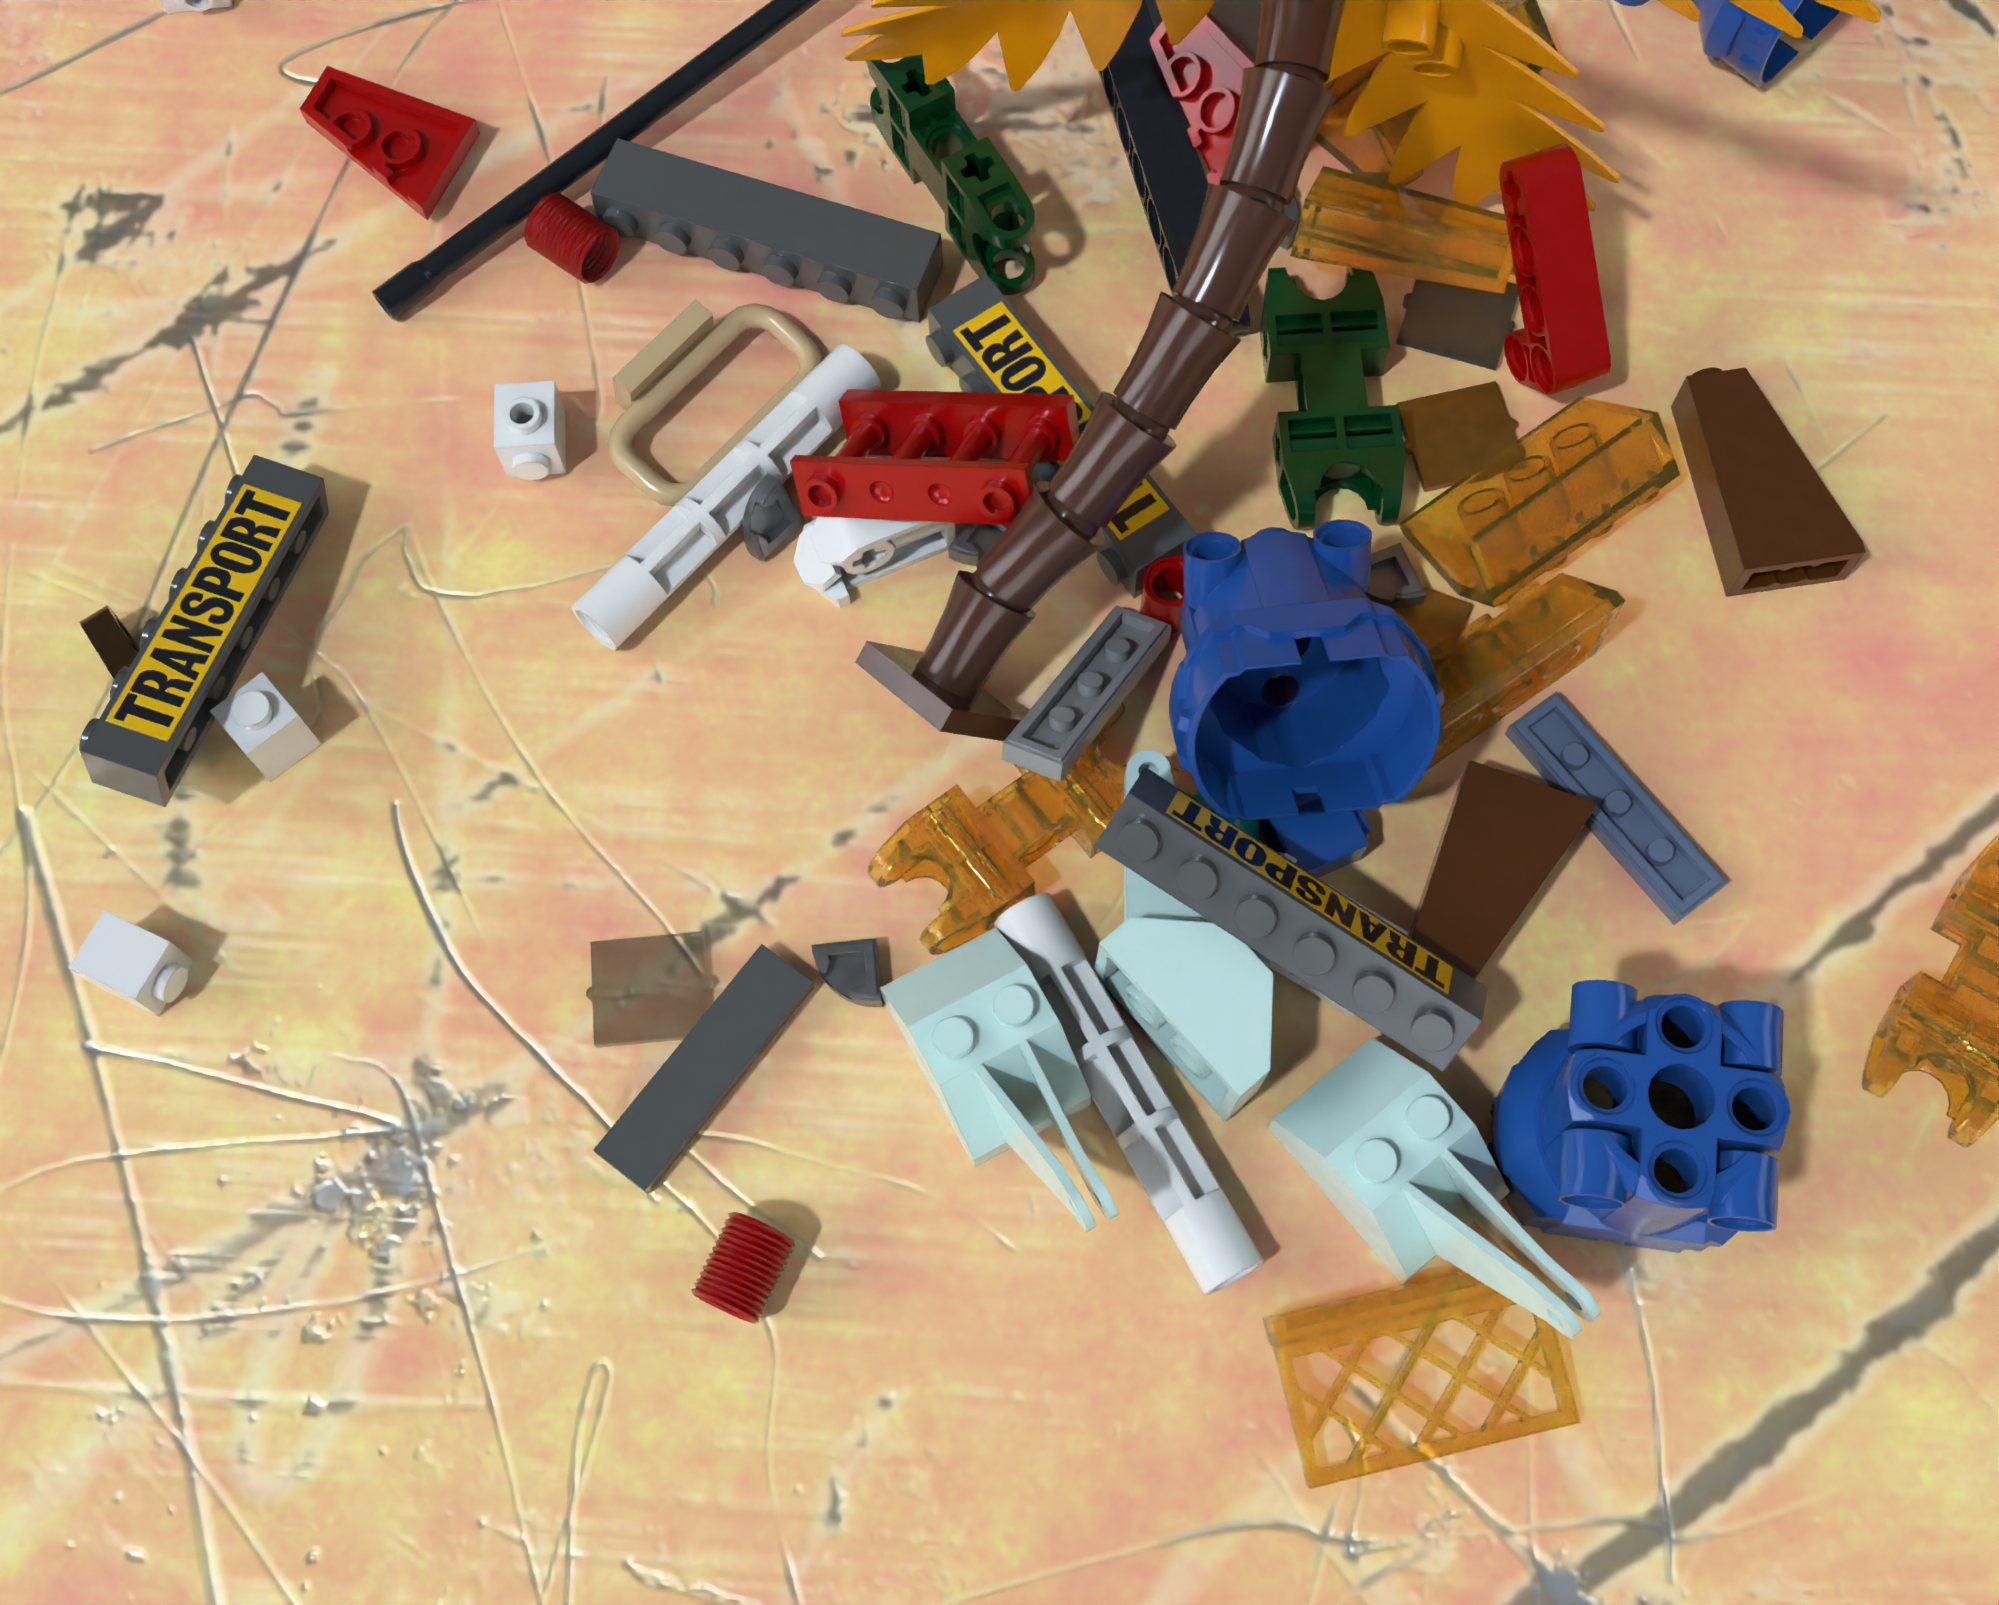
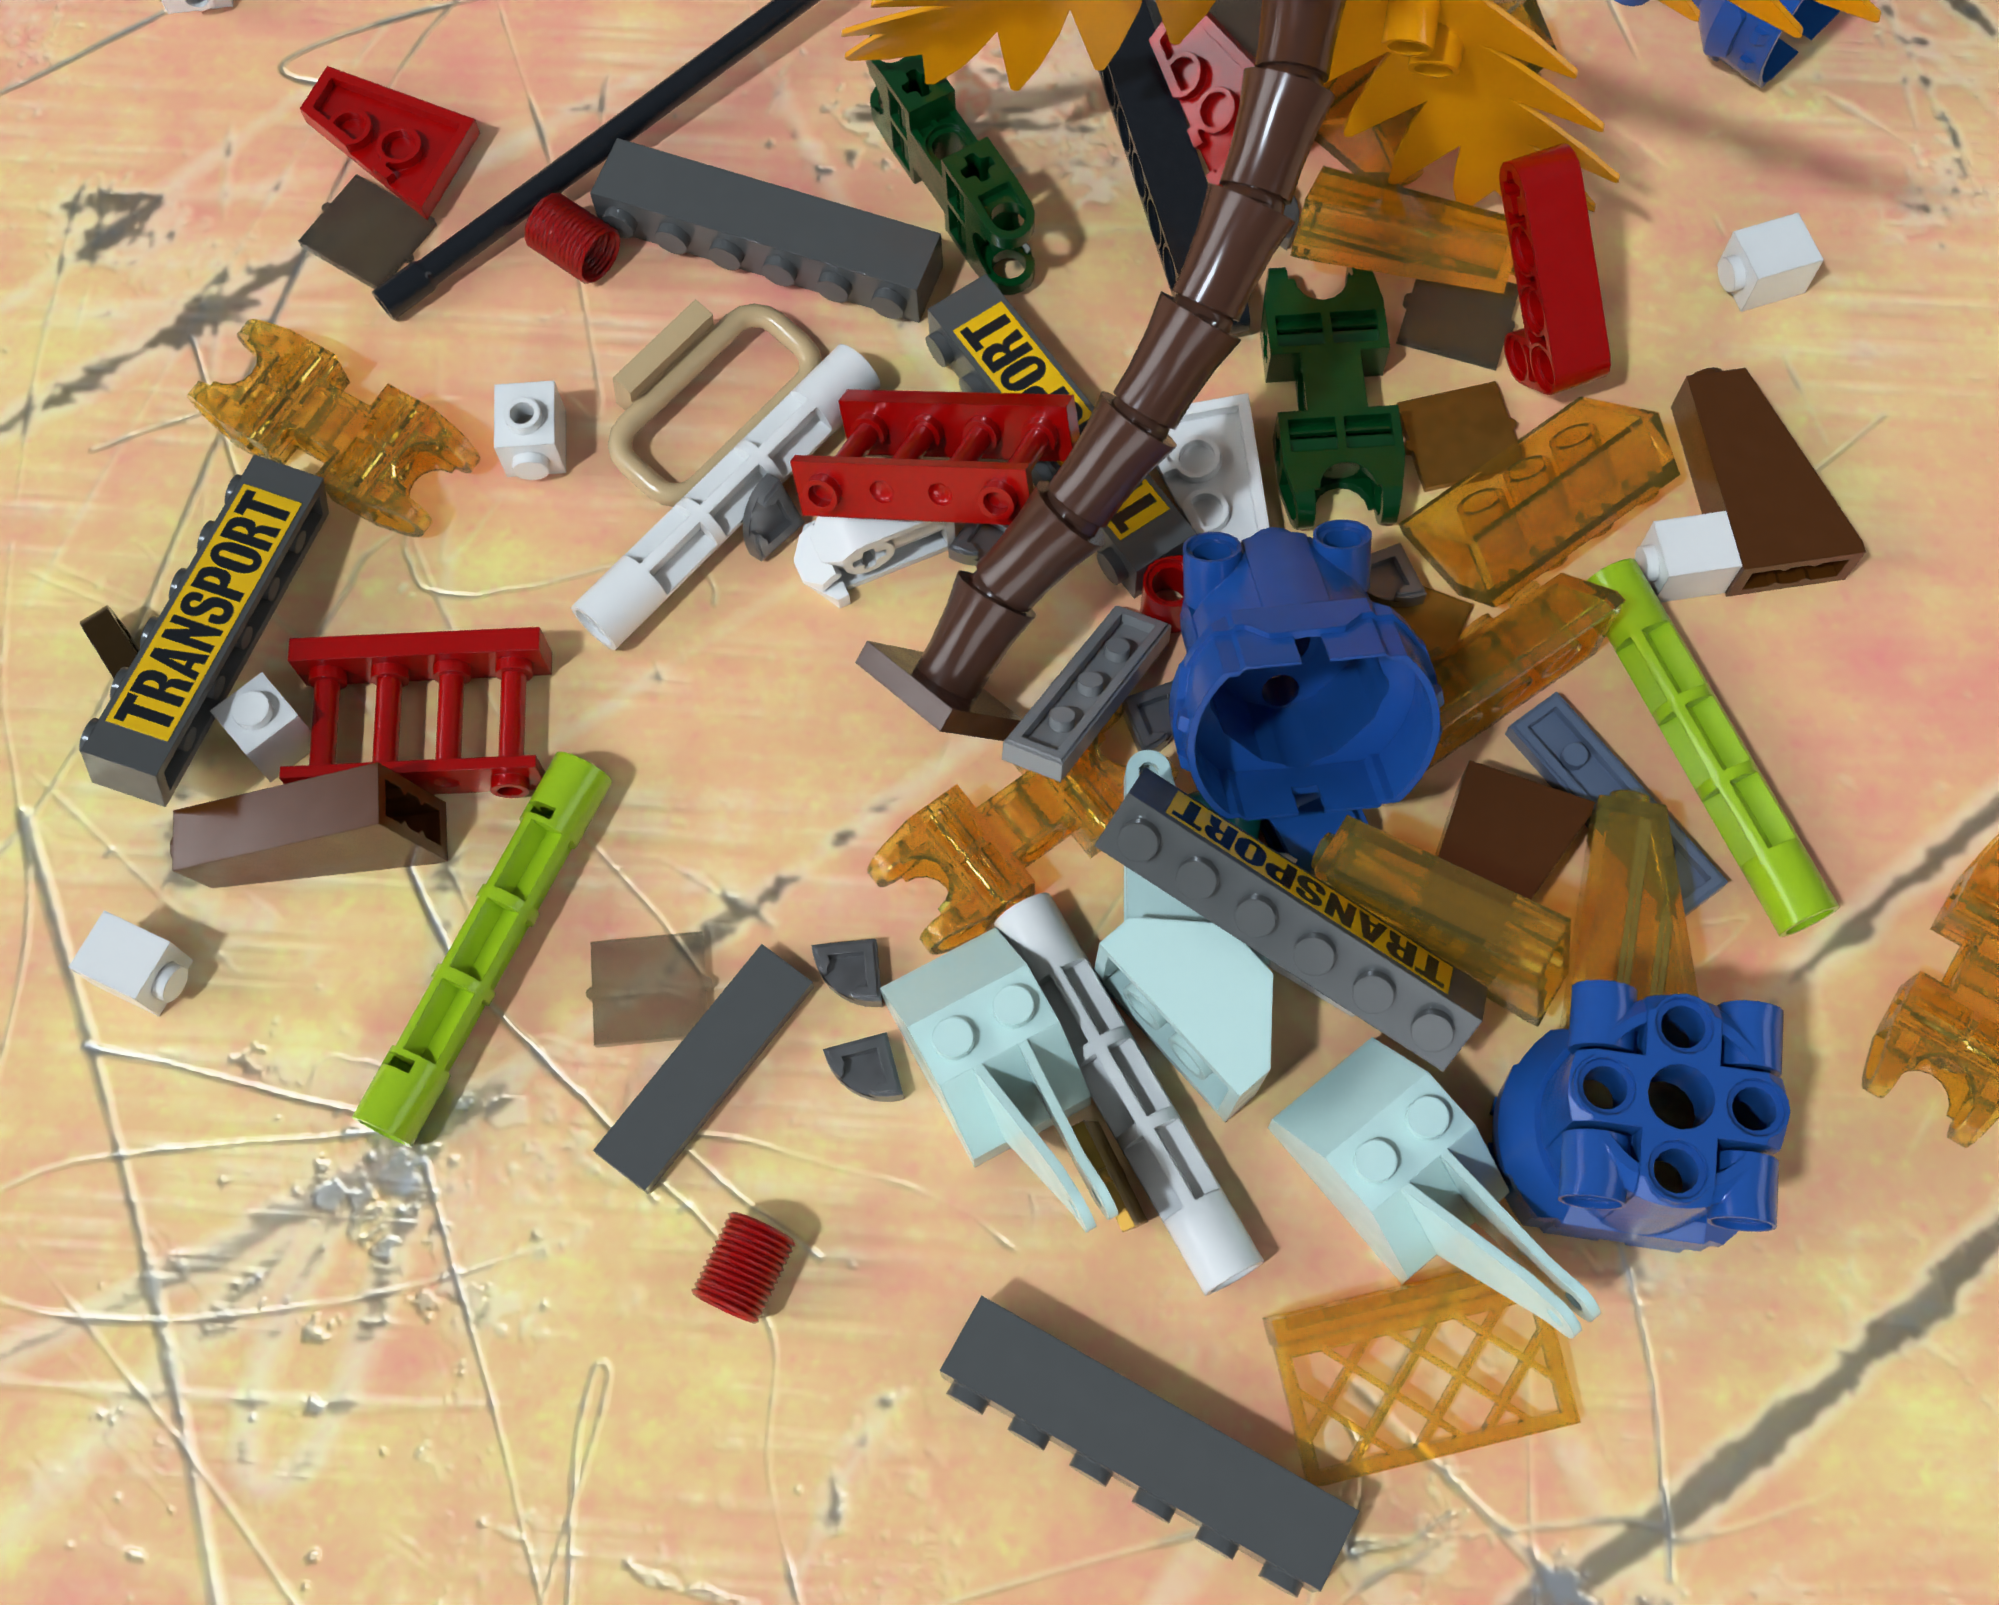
(311, 829): none -> reddish brown slope
(366, 450): none -> clear yellow piece
(367, 232): none -> clear smoke piece
(441, 656): none -> red fence
(466, 979): none -> lime piece
(866, 1068): none -> flat silver tile
(1111, 1172): none -> pearl gold piece
(1149, 717): none -> flat silver tile
(1149, 1446): none -> dark grey brick
(1217, 468): none -> white wing
(1463, 918): none -> clear yellow slope
(1630, 903): none -> clear yellow slope
(1689, 556): none -> white brick
(1714, 756): none -> lime piece
(1769, 262): none -> white brick

